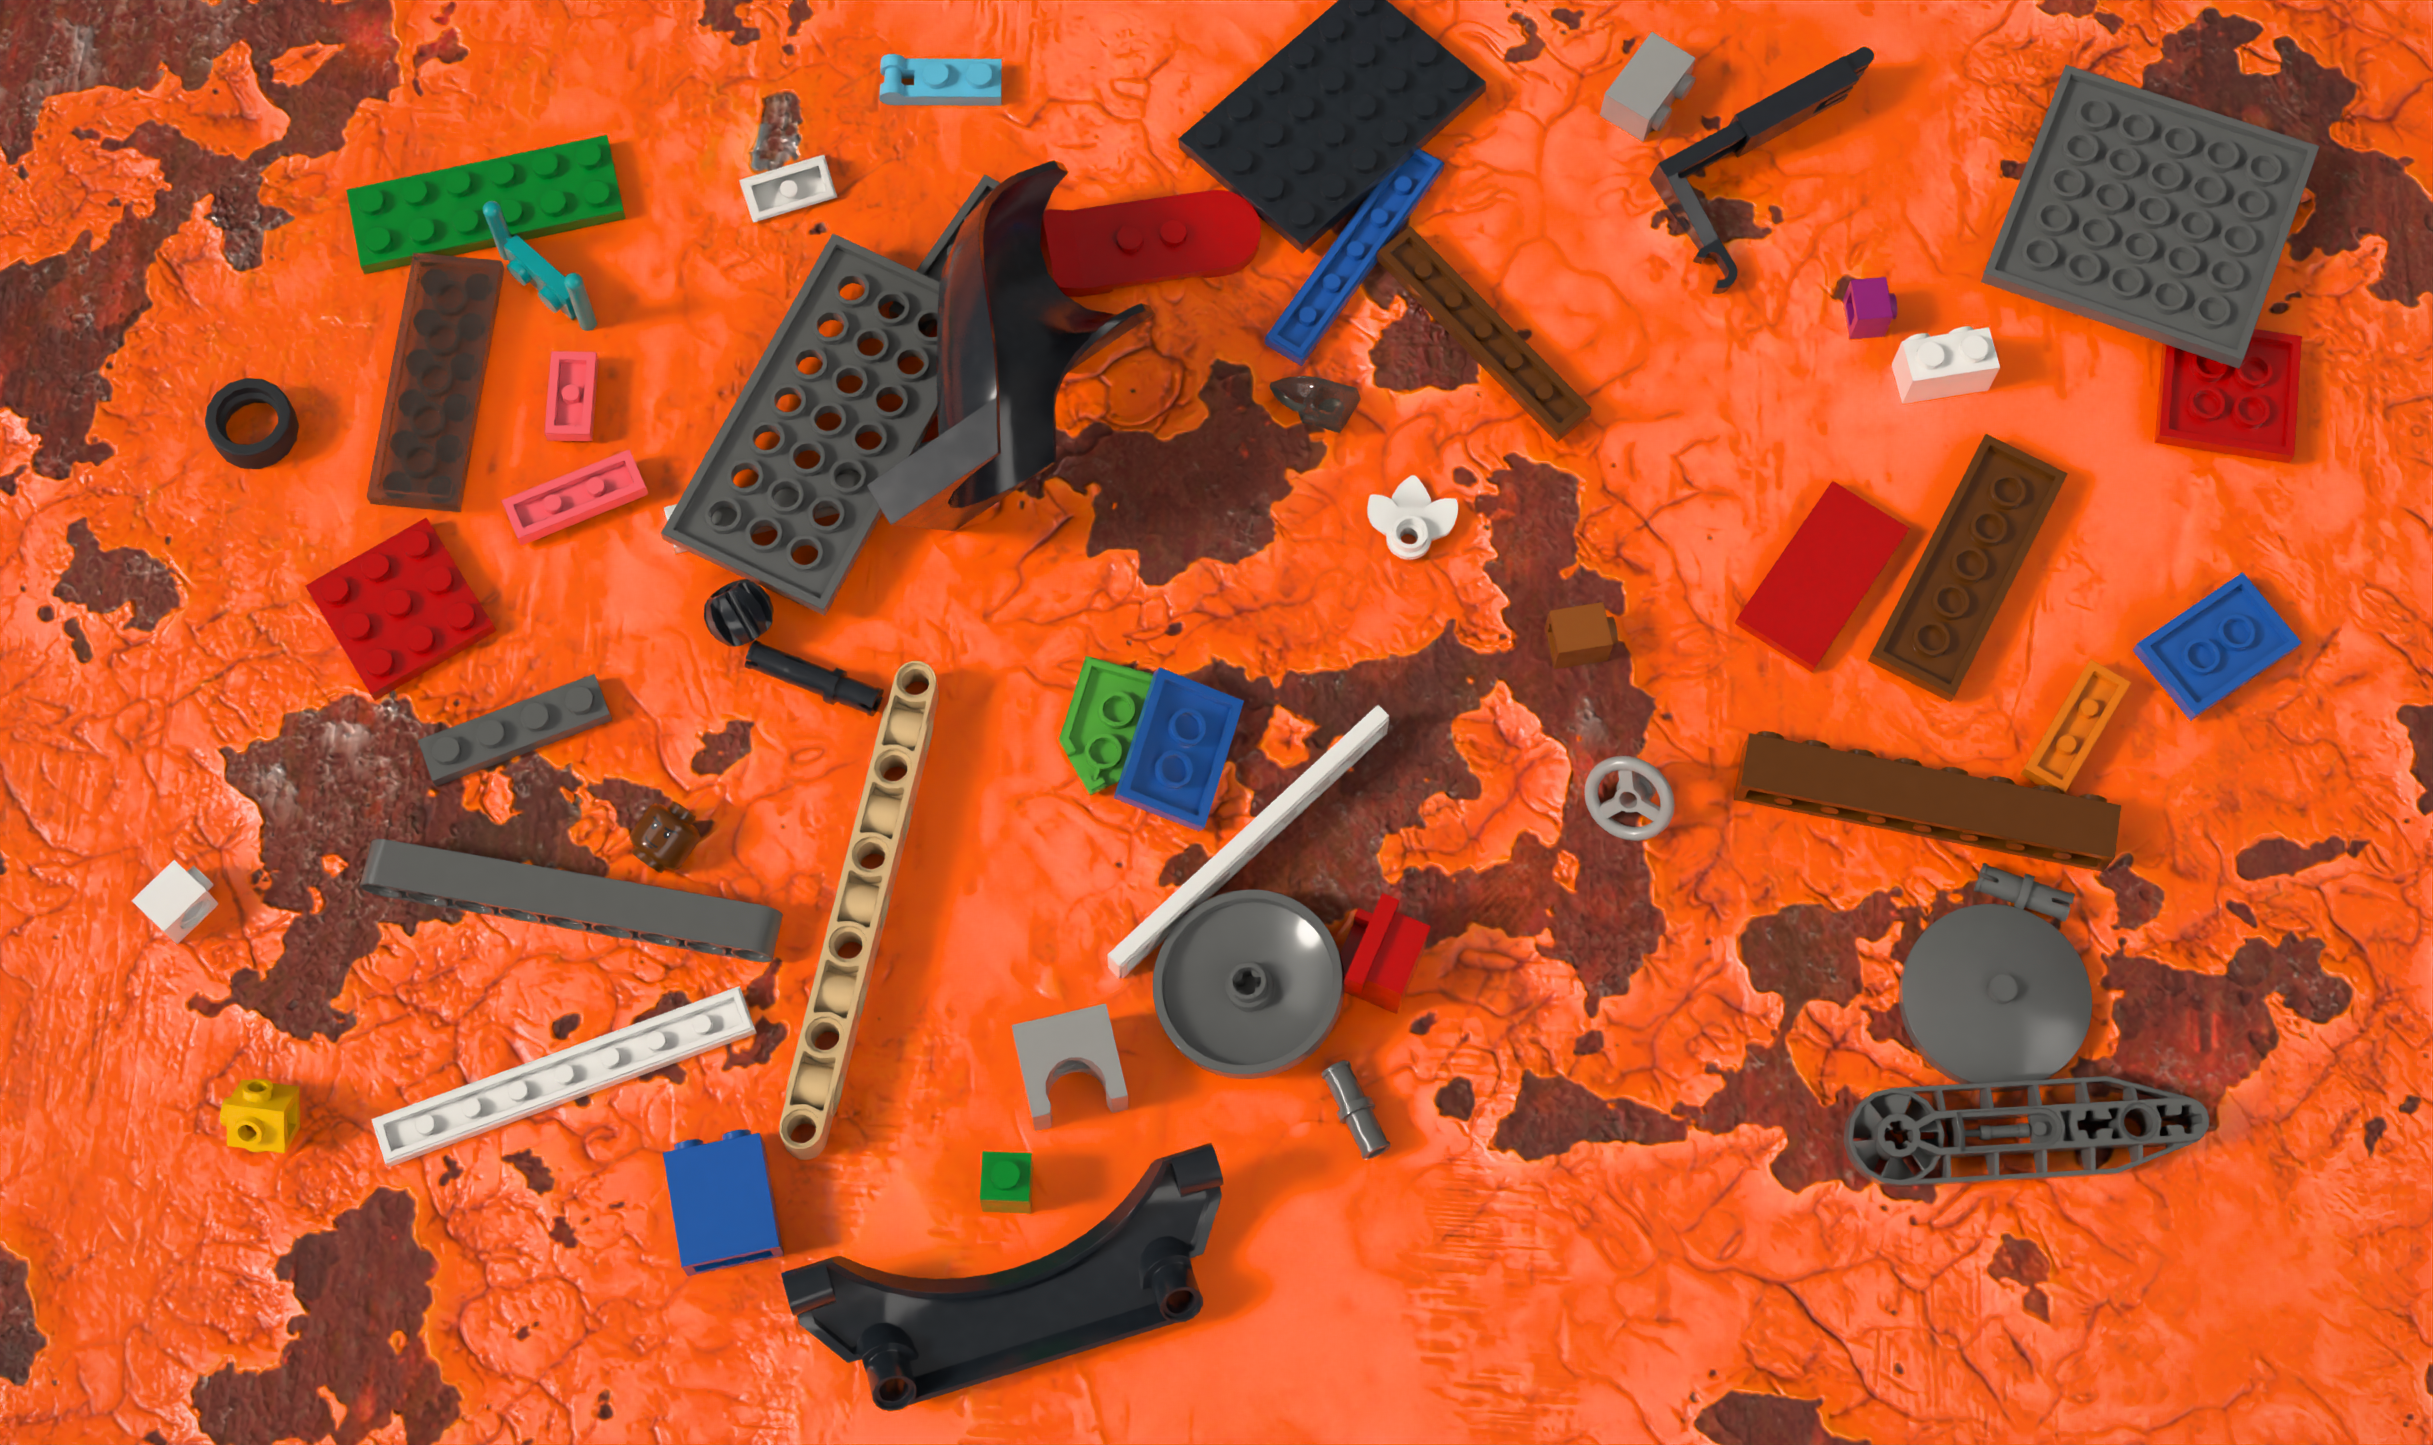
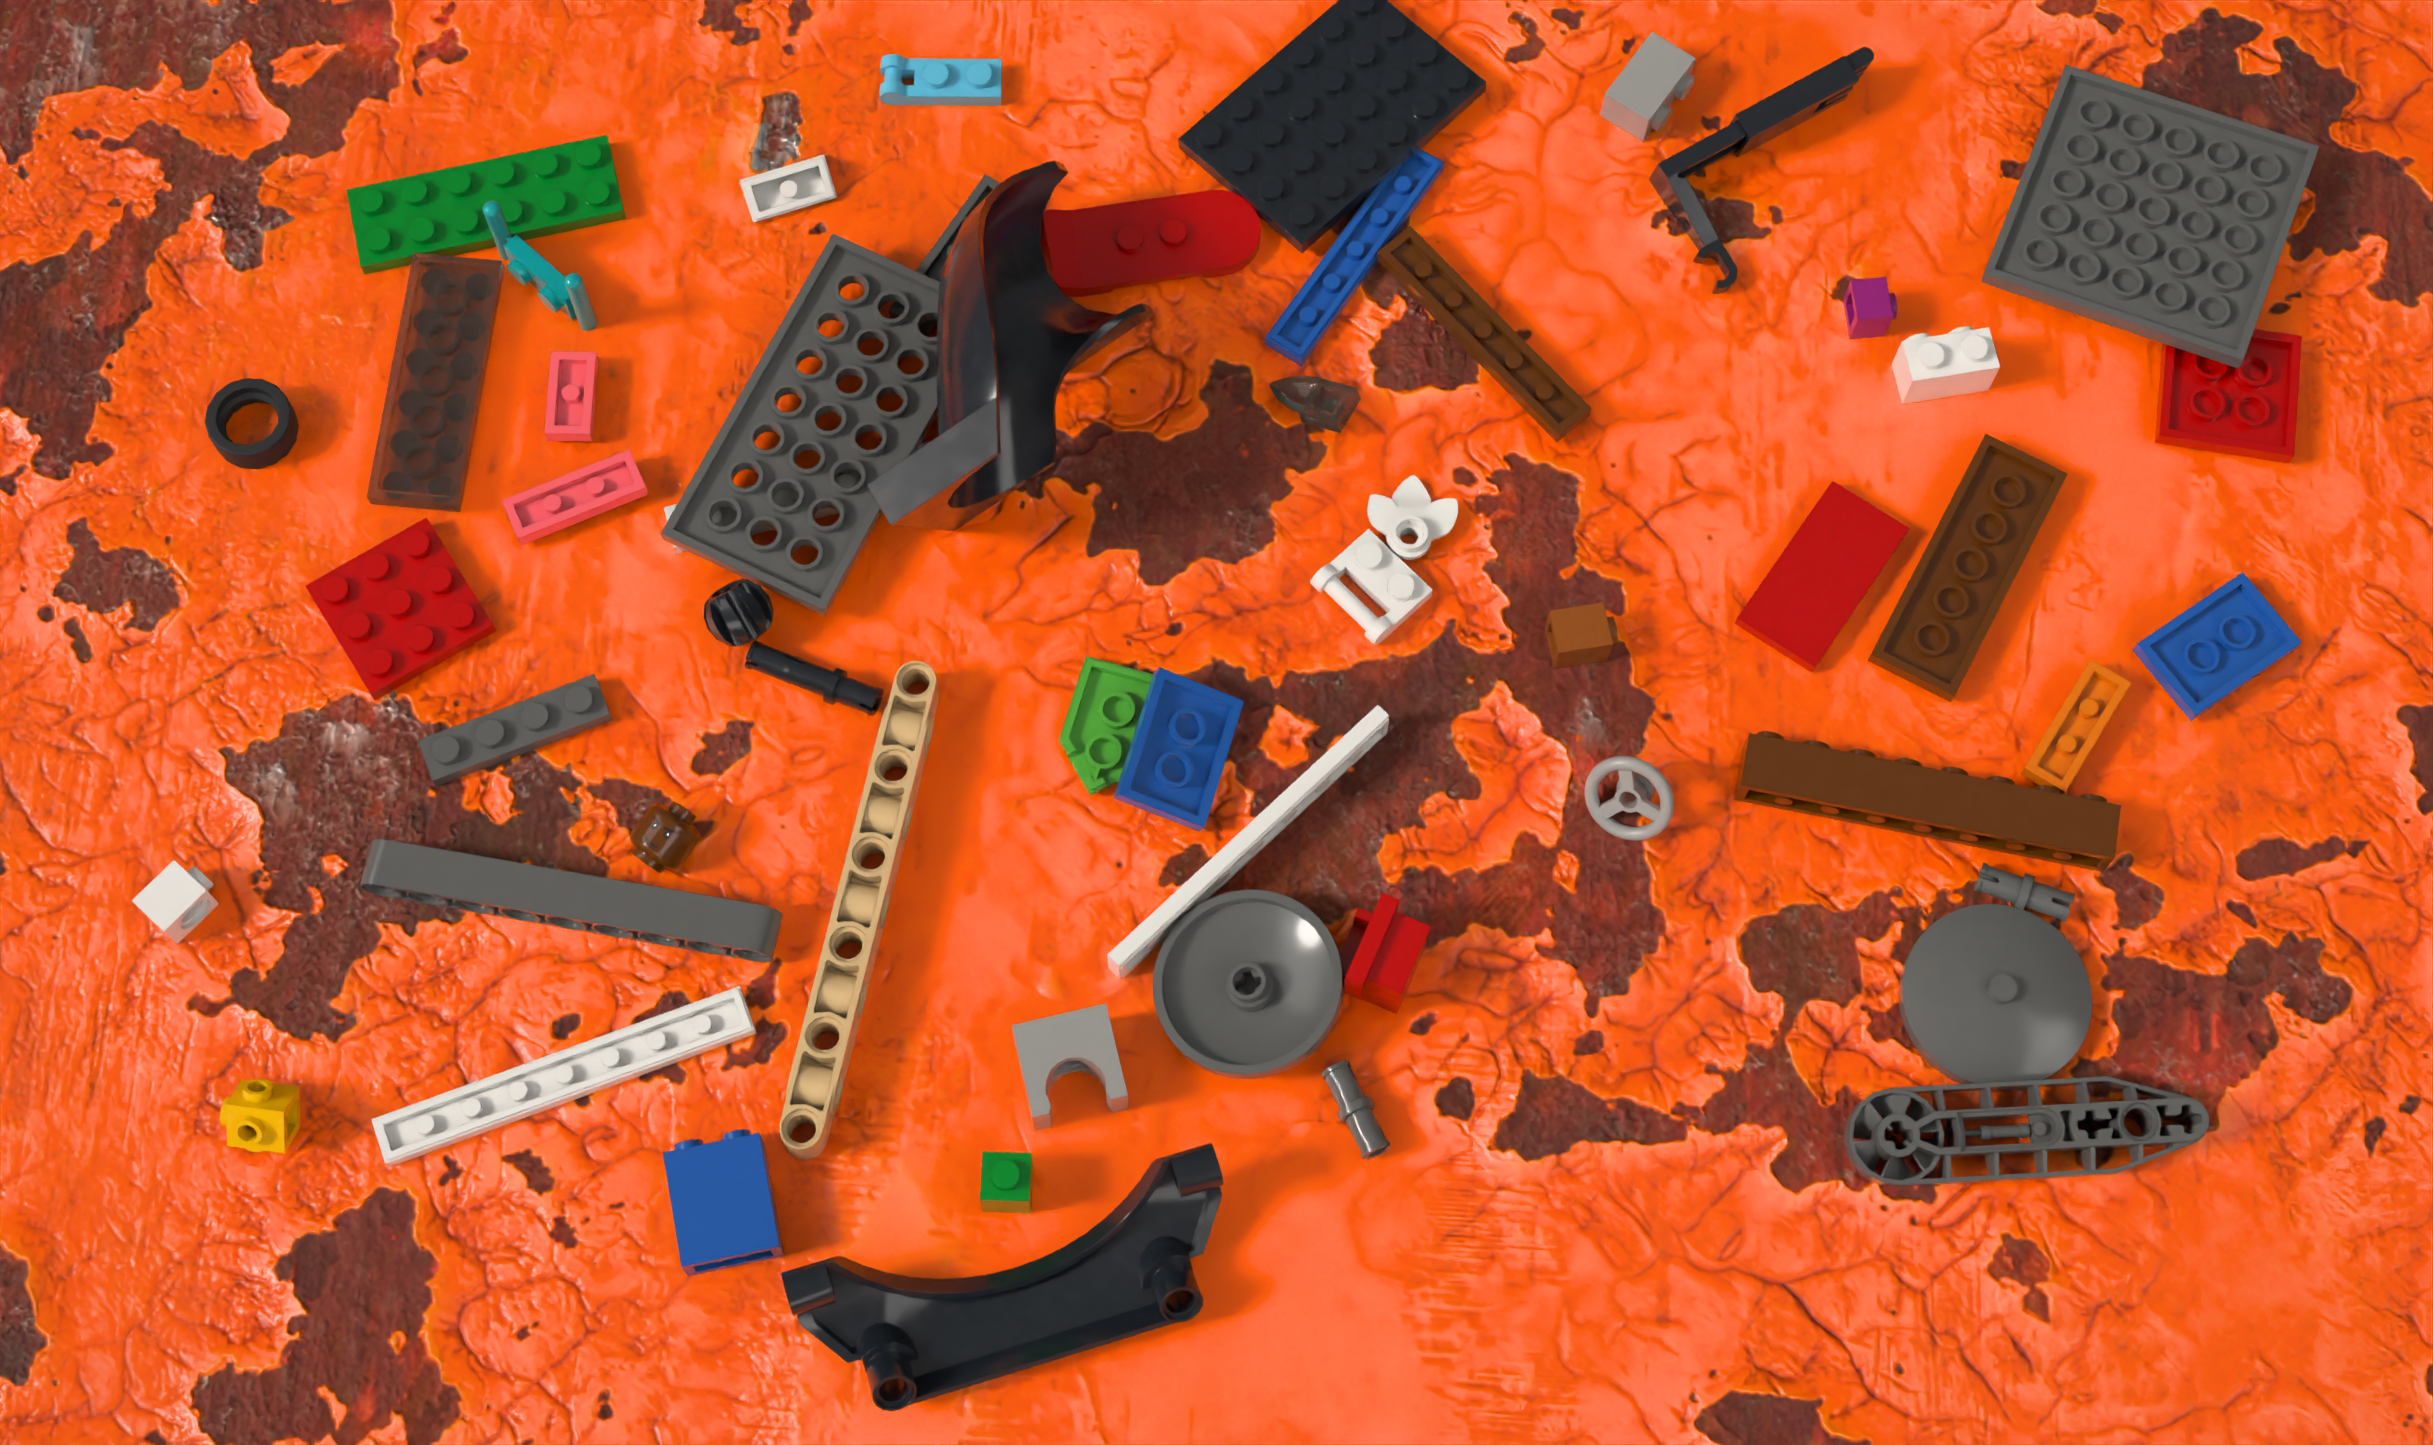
(1381, 577): none -> white plate

